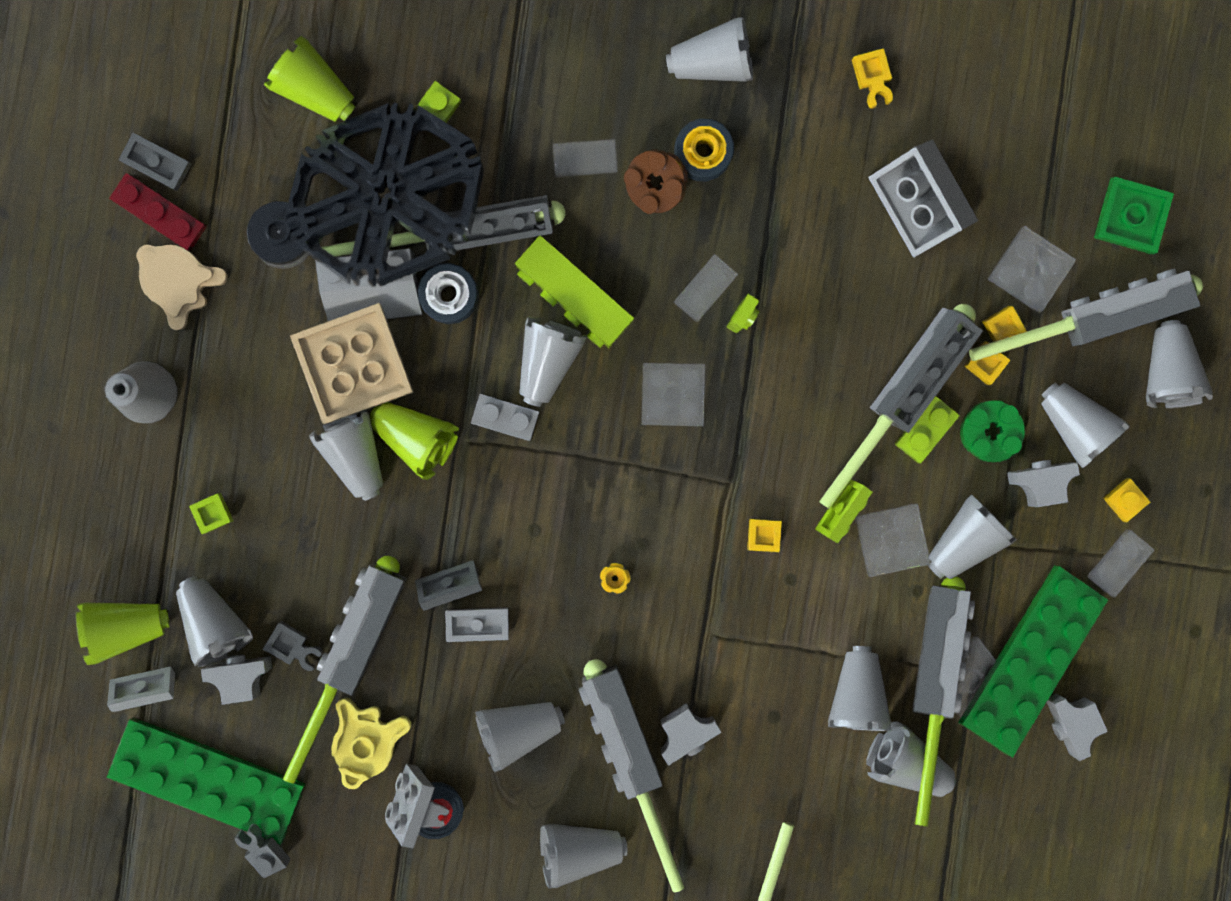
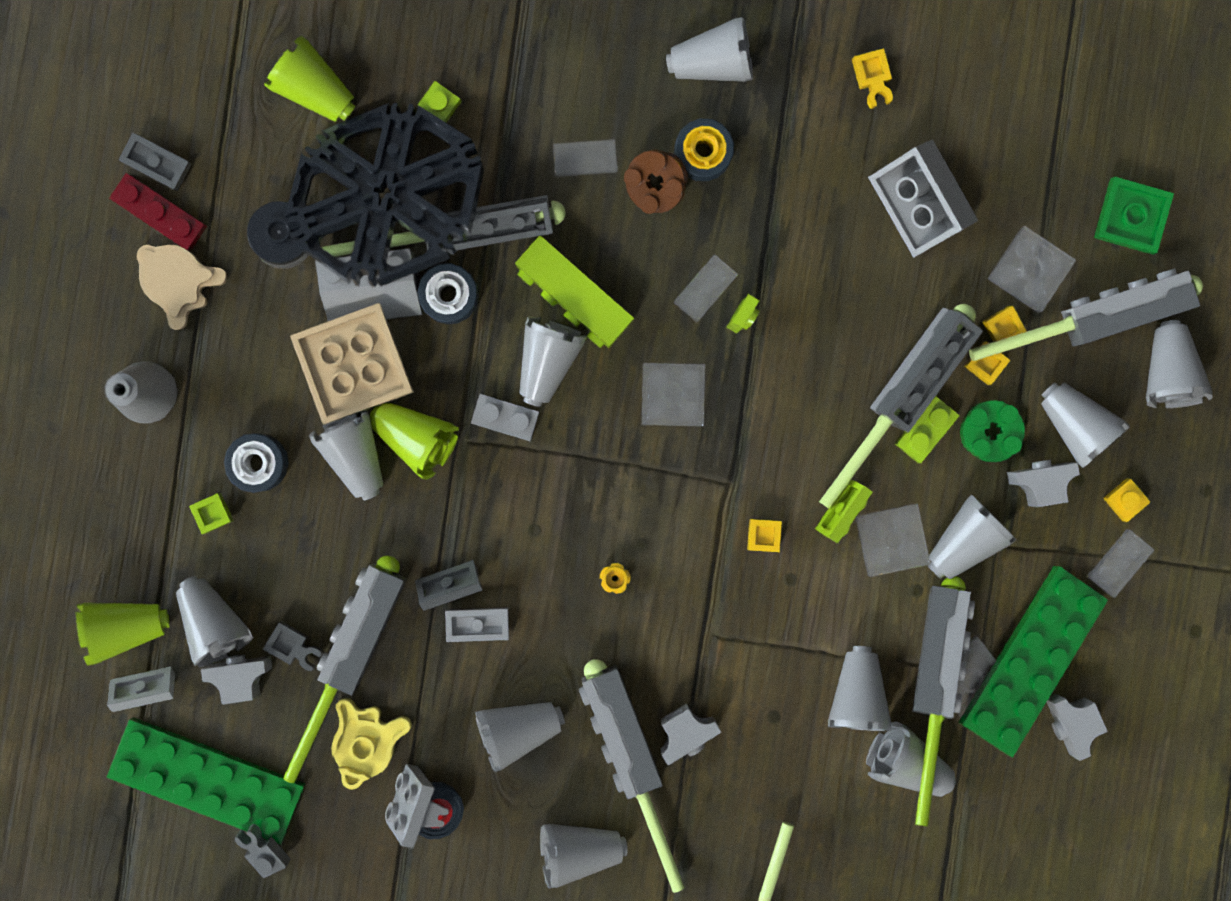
(239, 468): none -> wheel

